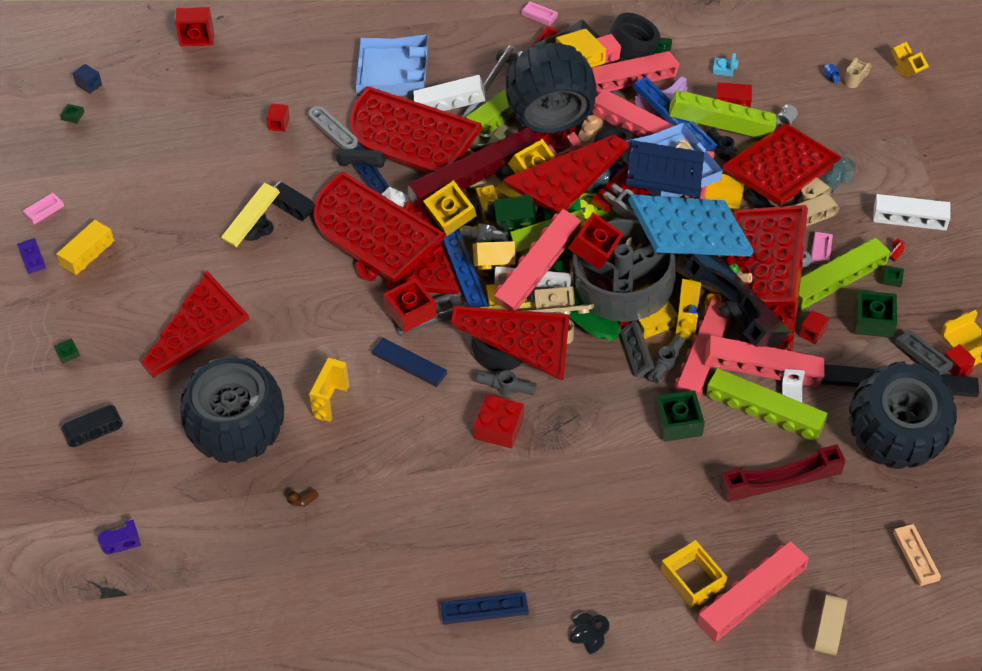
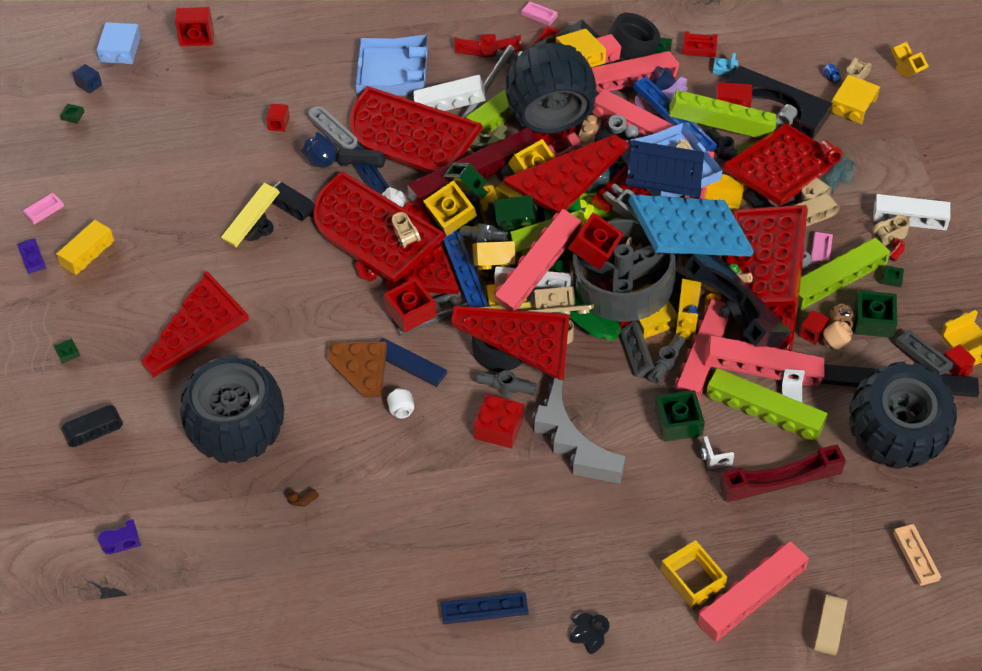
(118, 43): none -> light blue brick
(322, 153): none -> dark blue helmet
(332, 377): yellow panel -> none
(360, 365): none -> dark orange plate
(400, 403): none -> white head
(404, 229): none -> tan piece
(467, 179): none -> dark green torso
(486, 46): none -> red plate
(586, 457): none -> light grey arch
(631, 131): none -> light grey plate
(662, 78): none -> dark blue brick
(700, 44): none -> red plate
(711, 459): none -> white bracket
(811, 109): none -> black arch
(831, 152): none -> red cone
(837, 335): none -> light nougat head
(843, 313): none -> medium nougat head
(854, 98): none -> yellow panel
(892, 229): none -> tan piece

